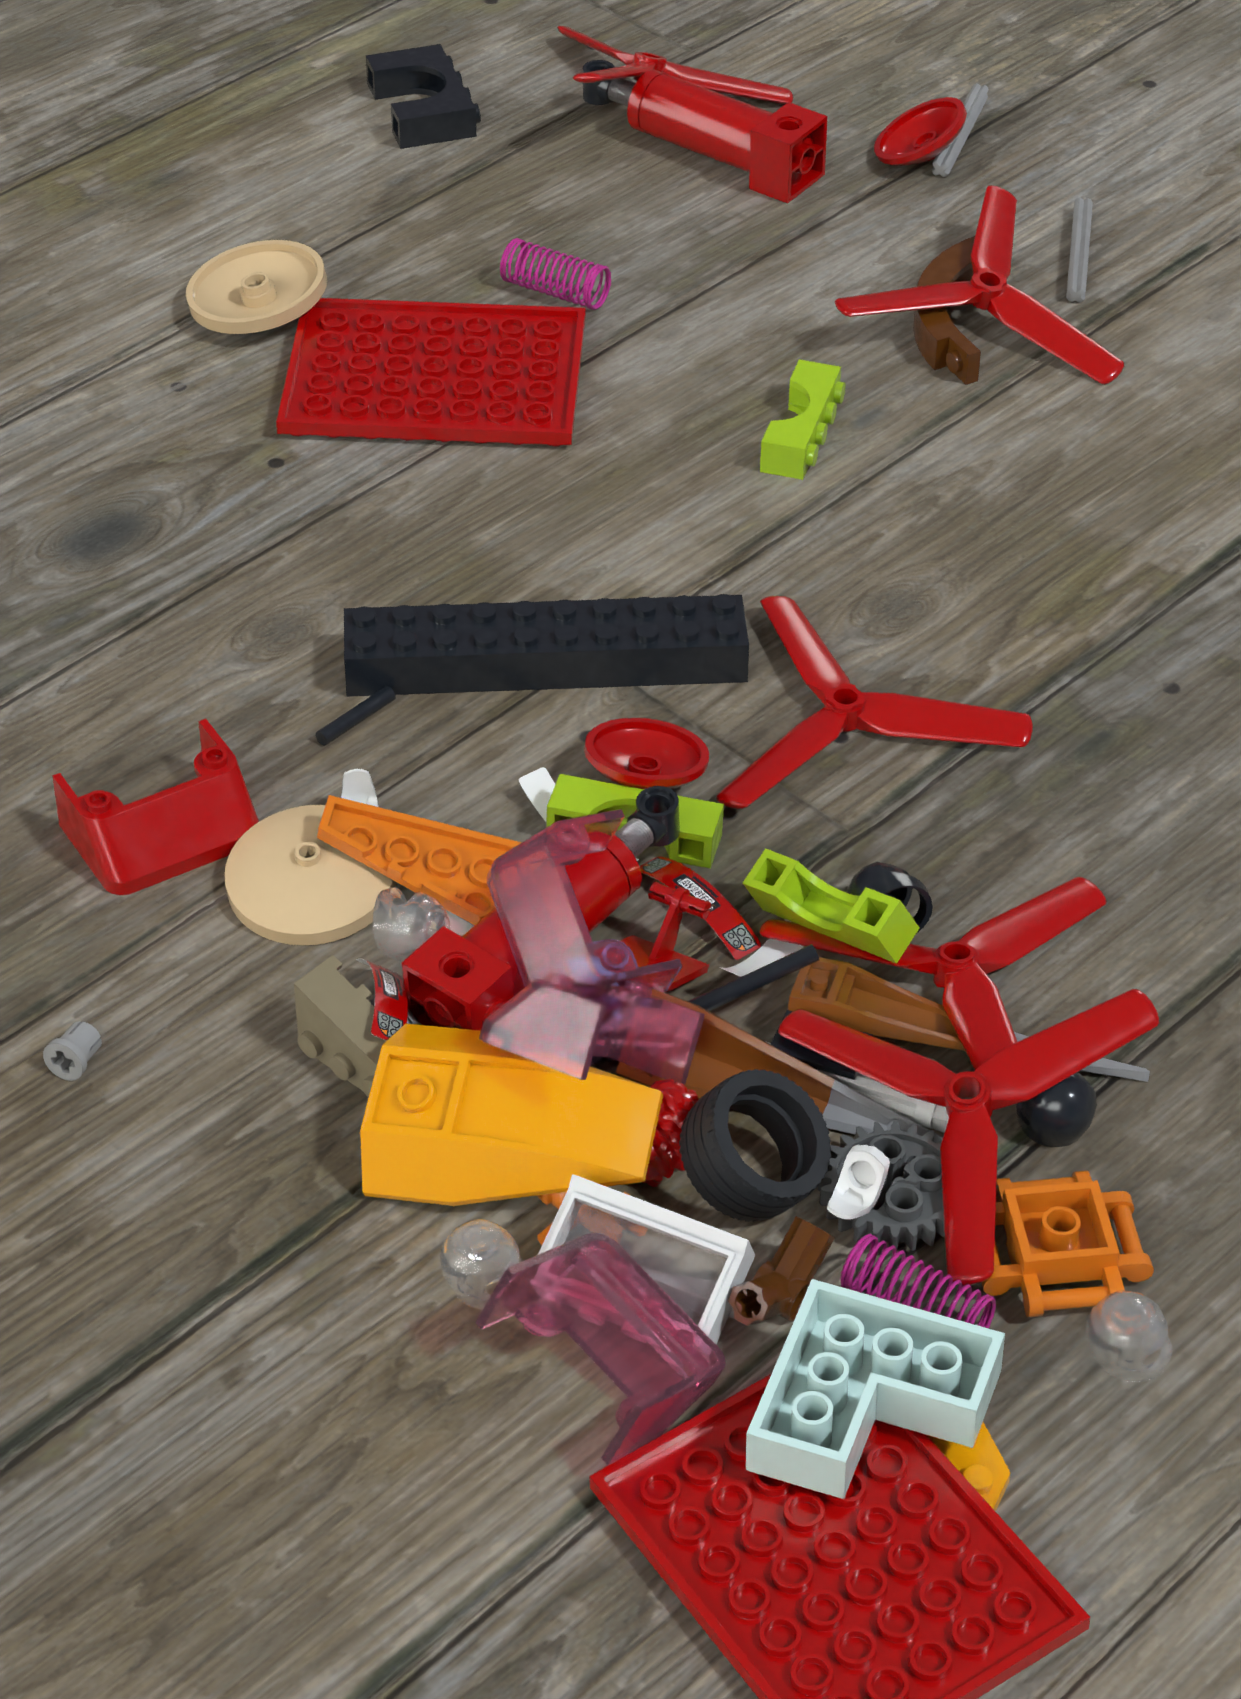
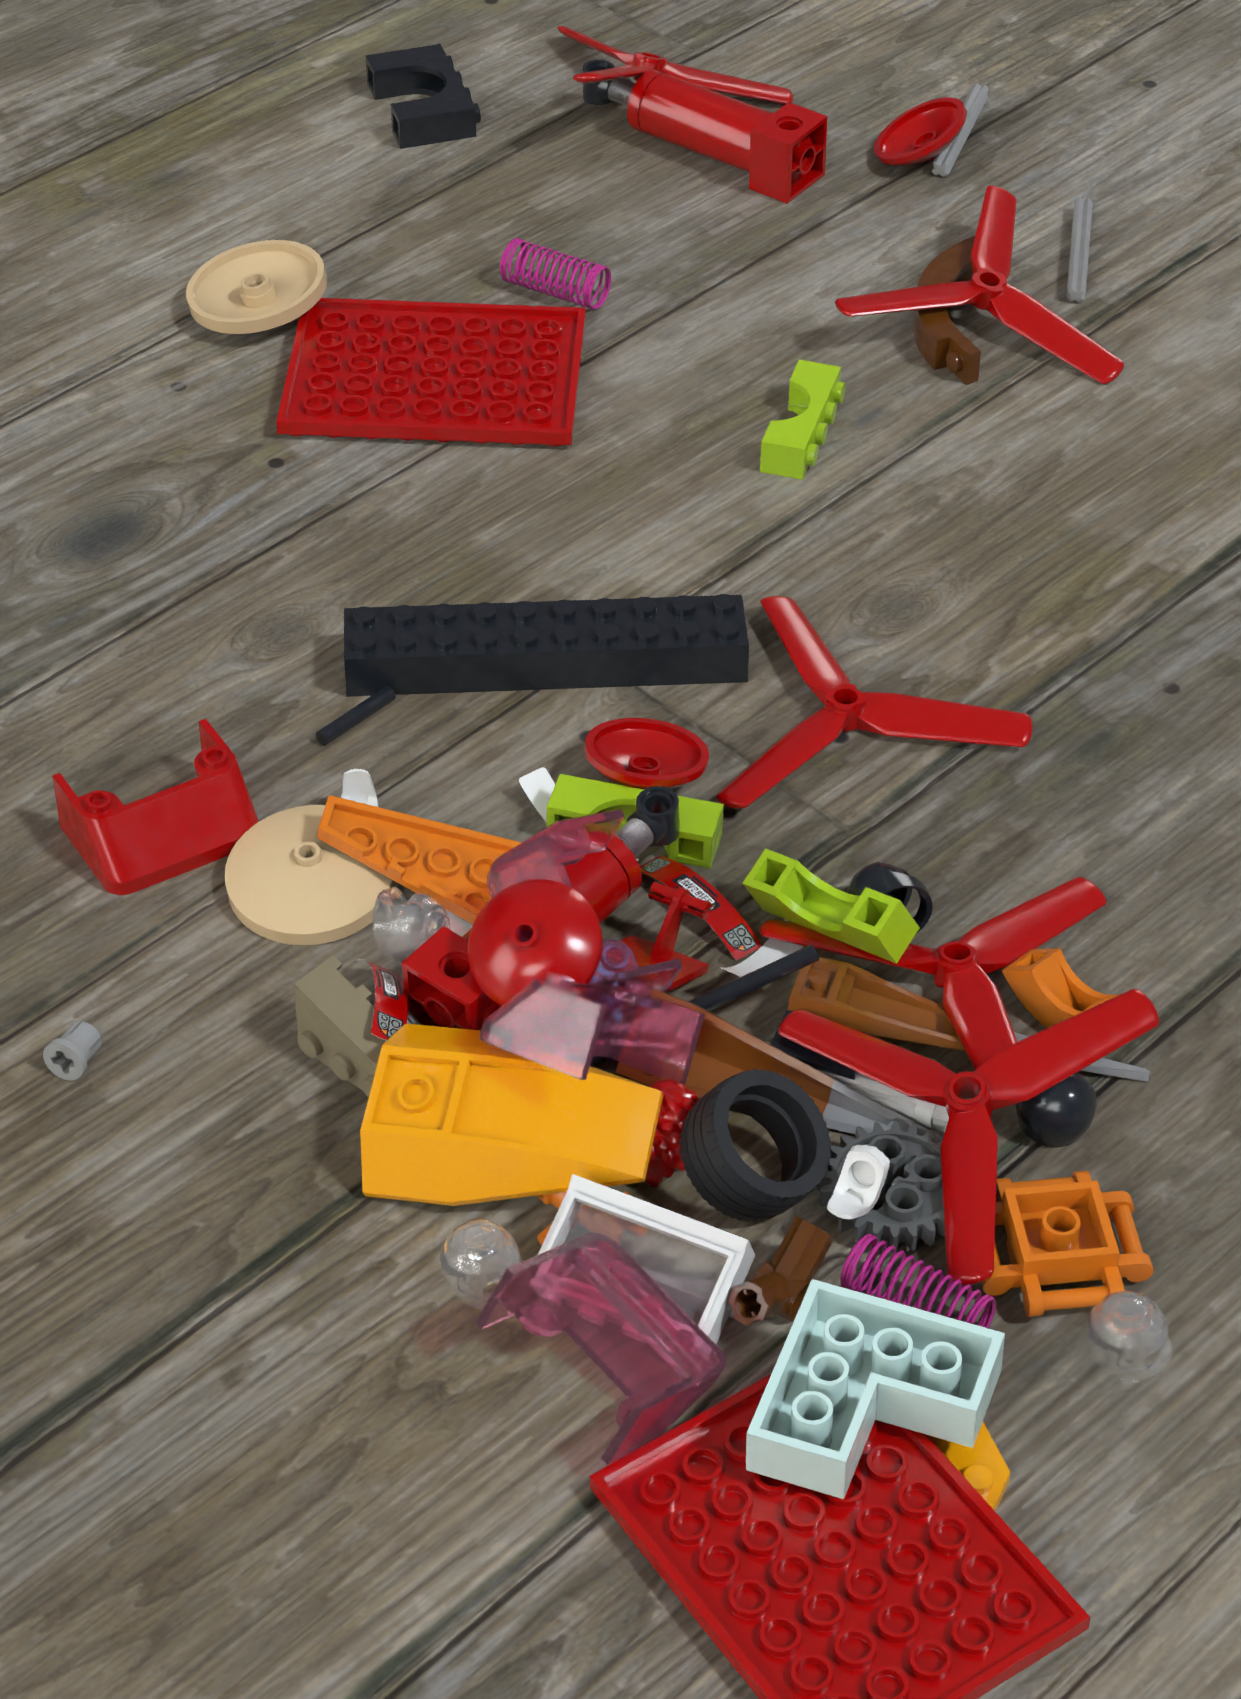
(563, 941): none -> red dish
(1050, 986): none -> orange arch

